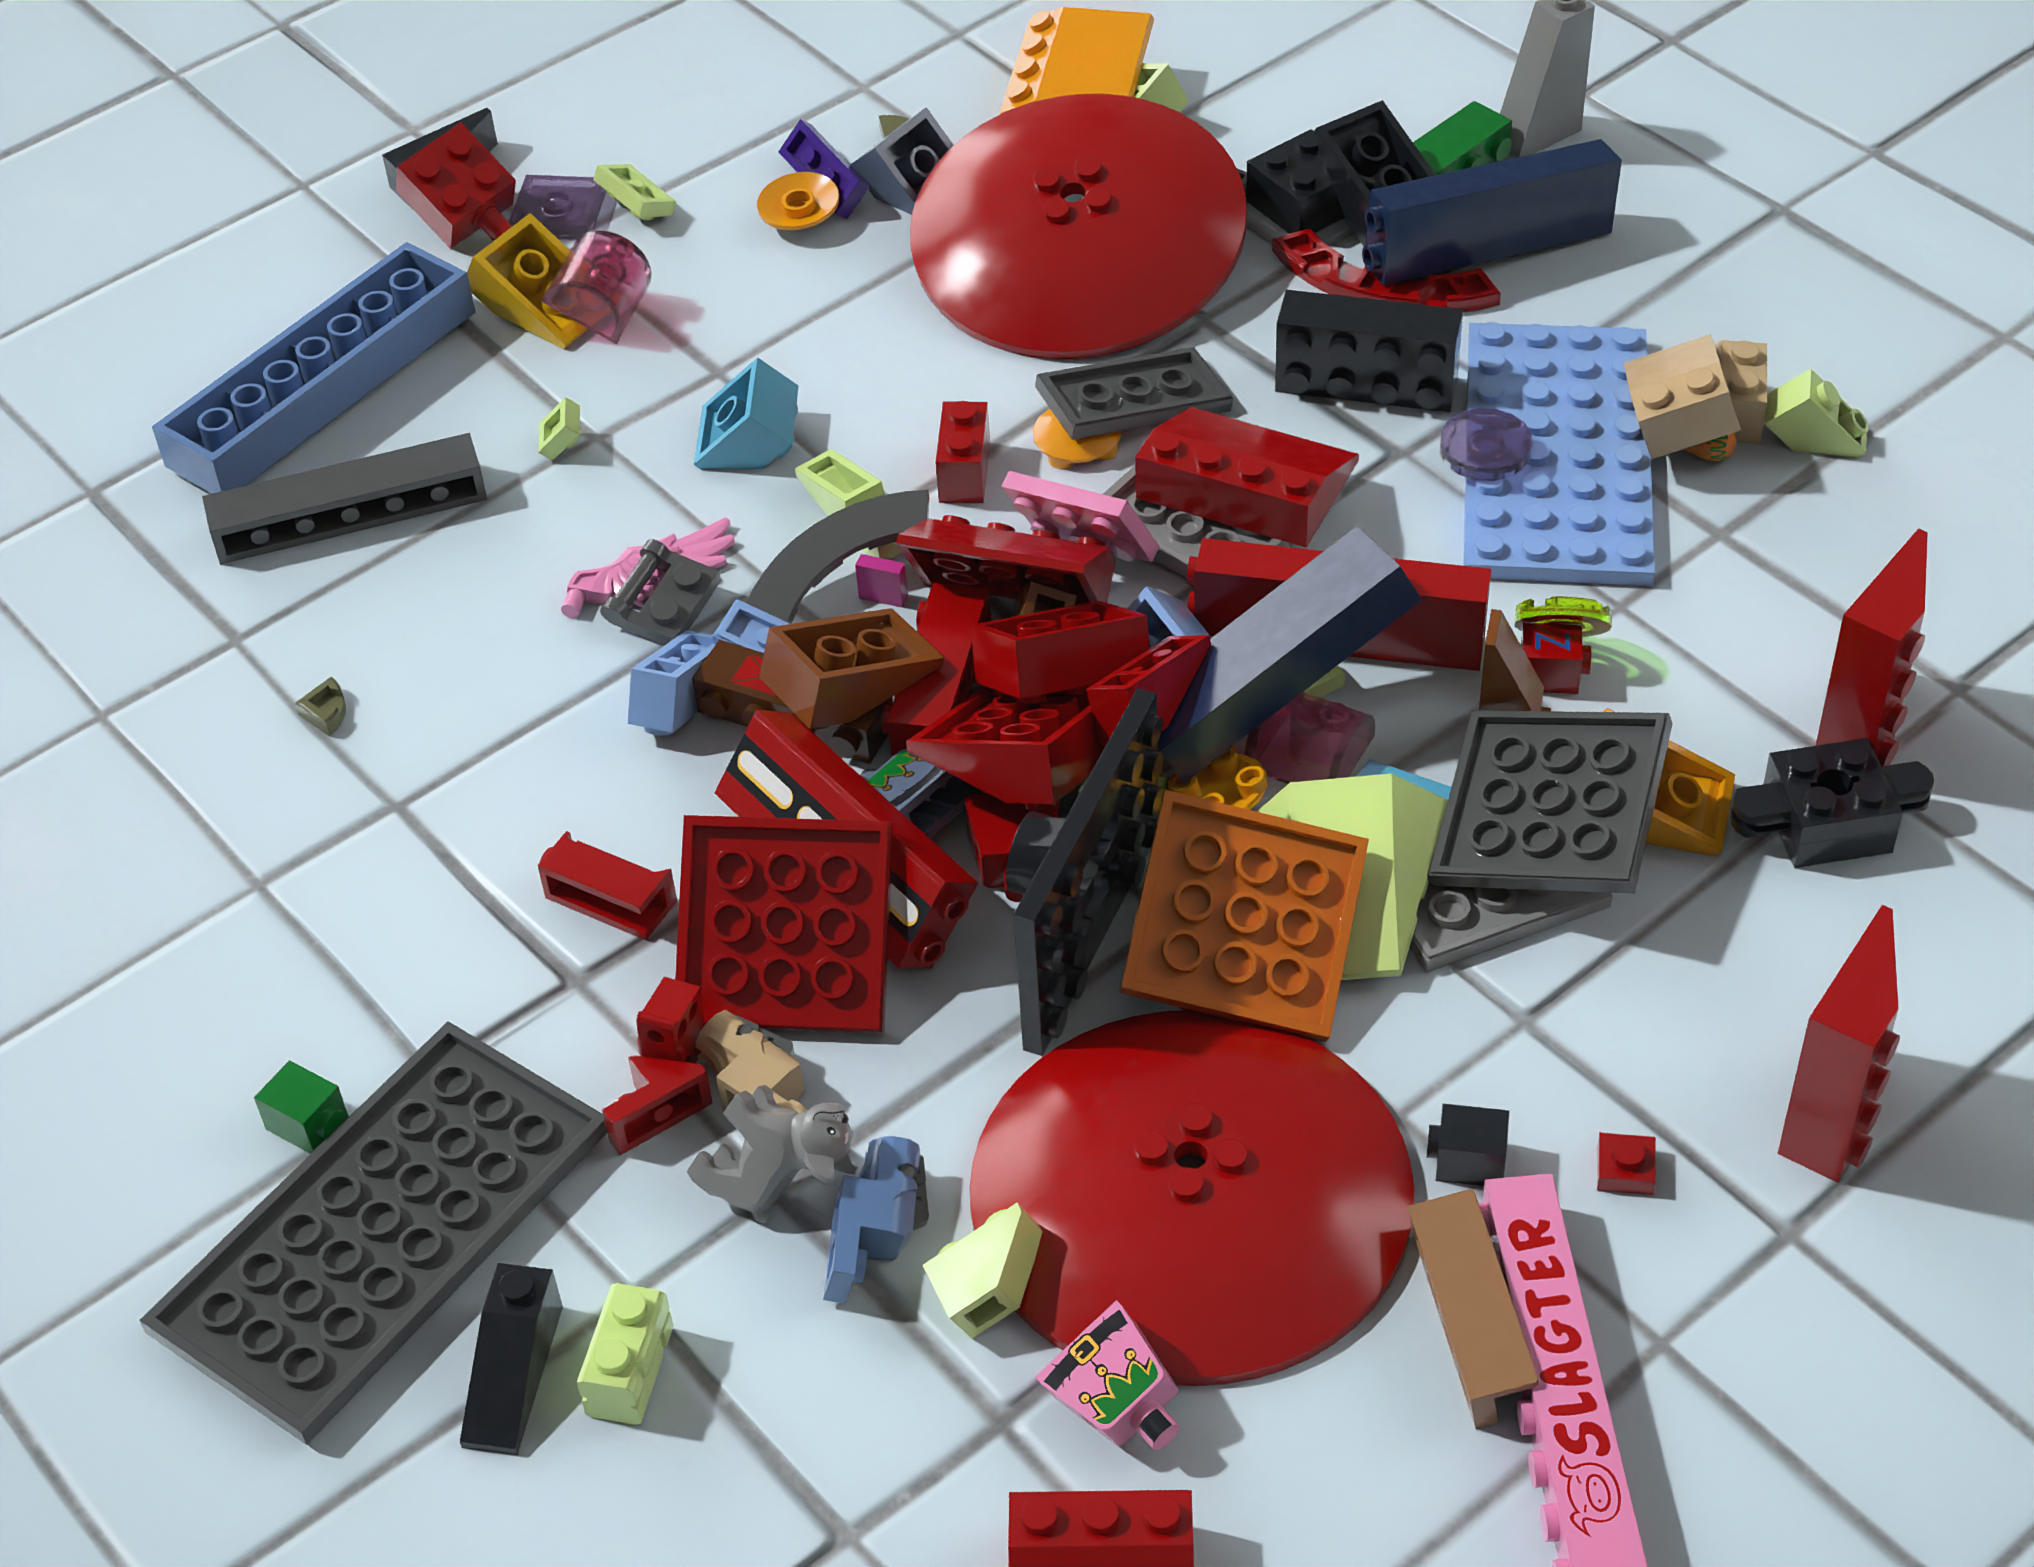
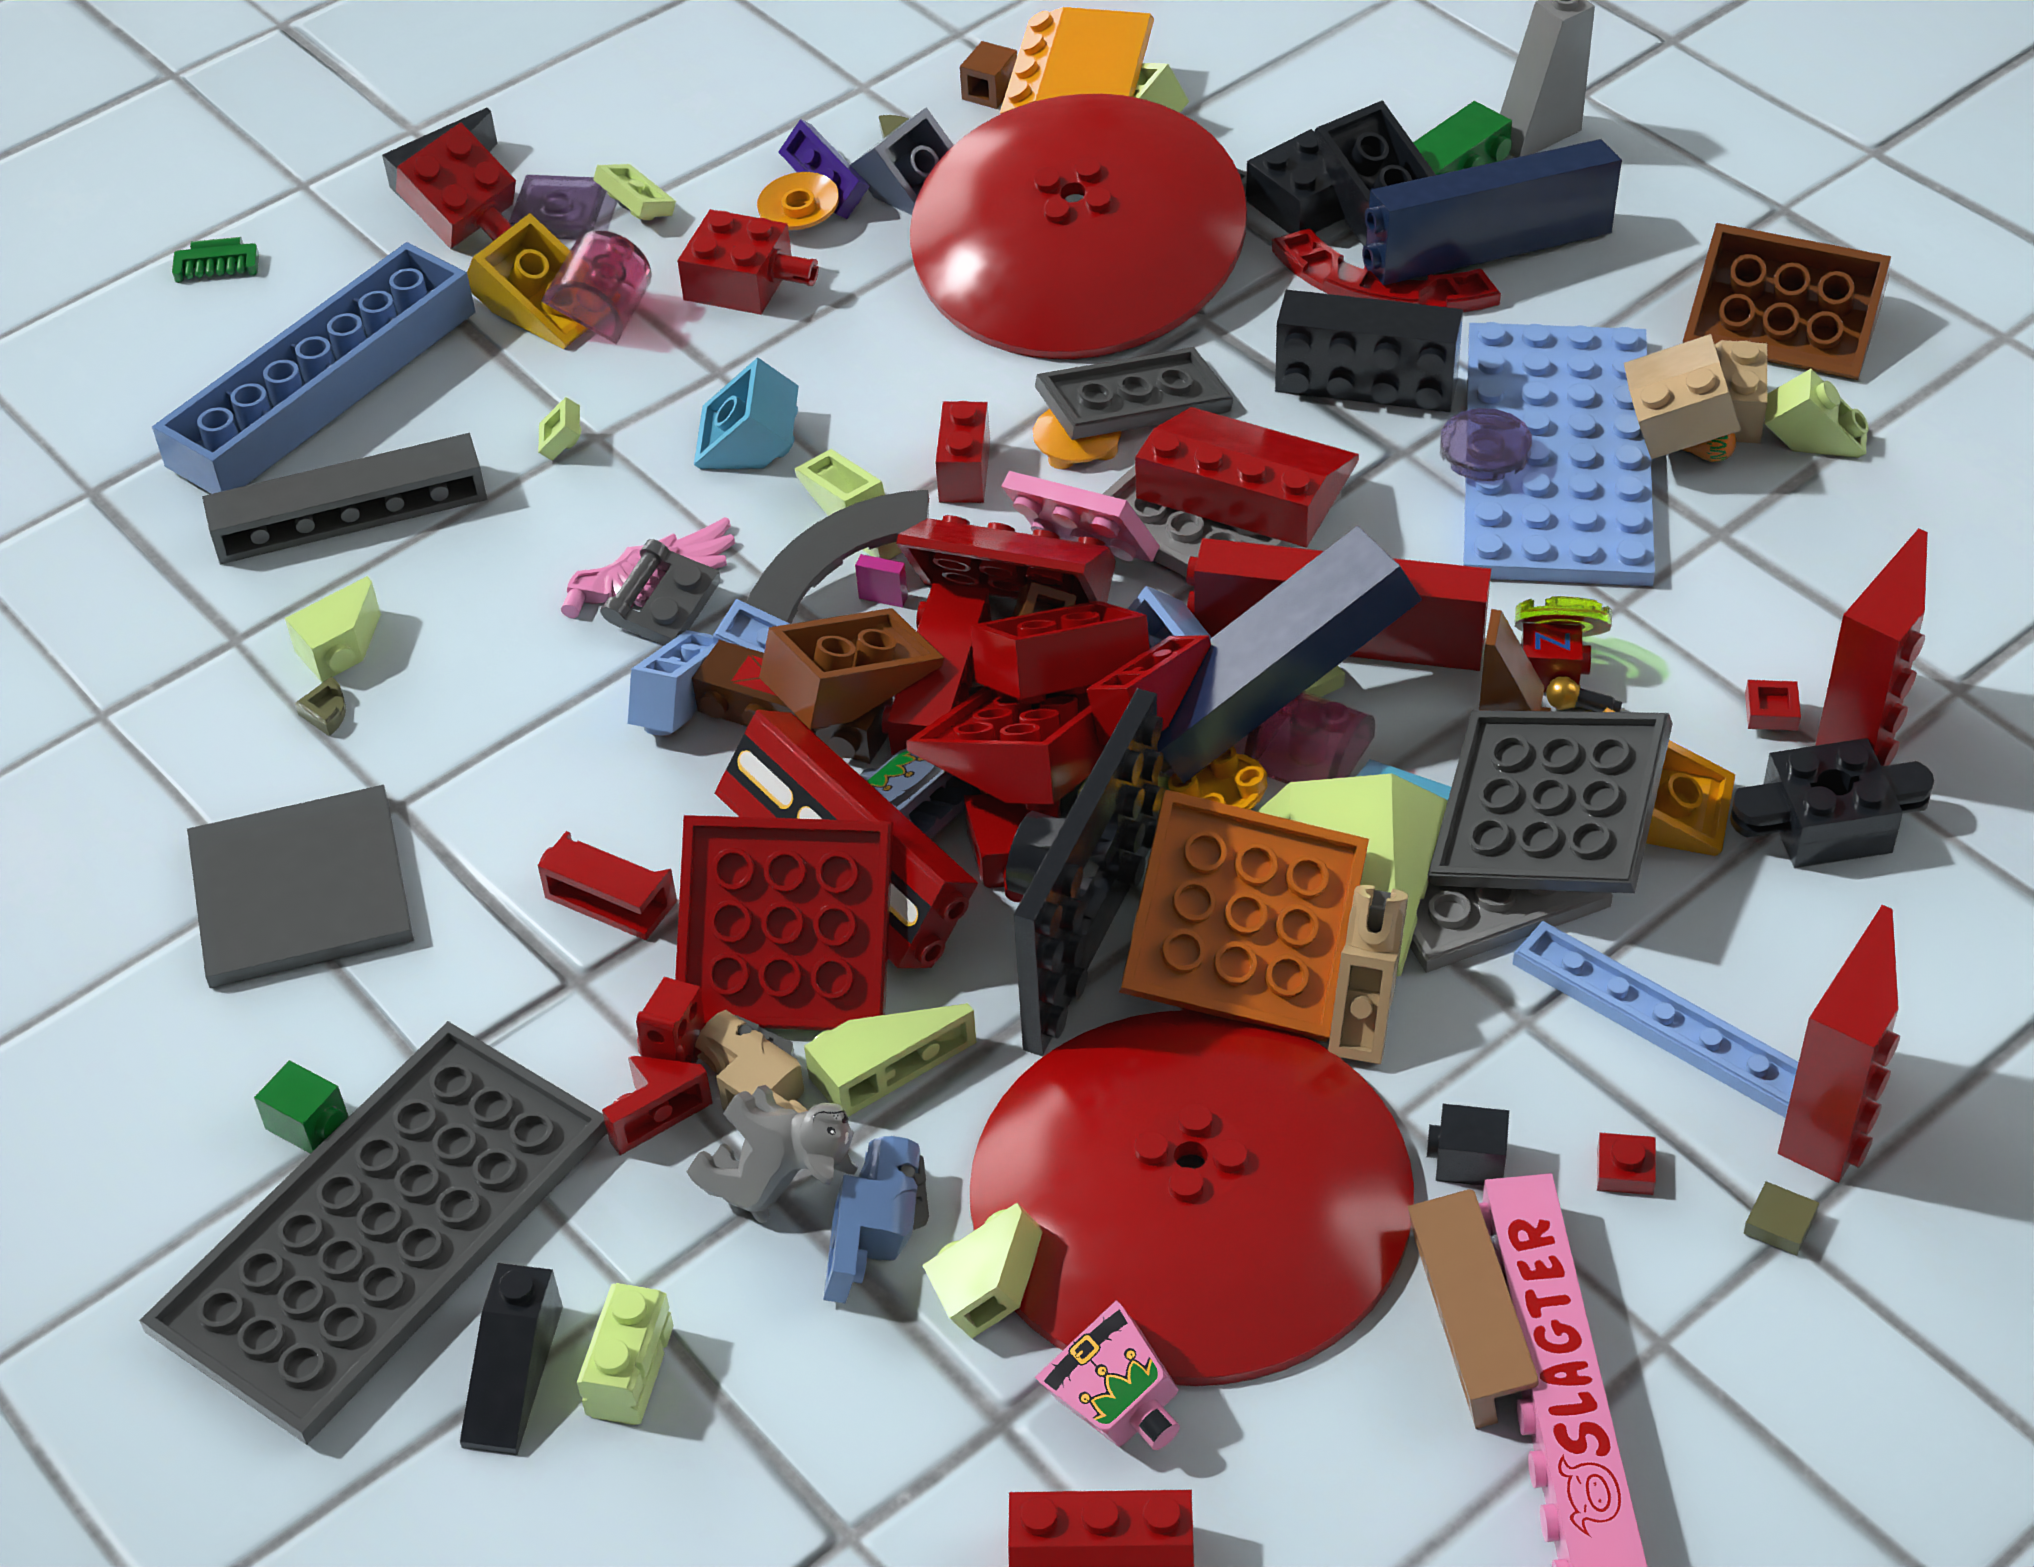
(215, 253): none -> green piece
(298, 886): none -> dark grey tile
(335, 629): none -> yellowish green slope
(740, 262): none -> red brick
(883, 1052): none -> yellowish green slope
(987, 74): none -> dark orange brick
(1368, 974): none -> tan plate
(1566, 694): none -> piece
(1659, 1016): none -> light blue tile
(1772, 705): none -> red plate
(1781, 1218): none -> olive tile
(1795, 294): none -> dark orange slope

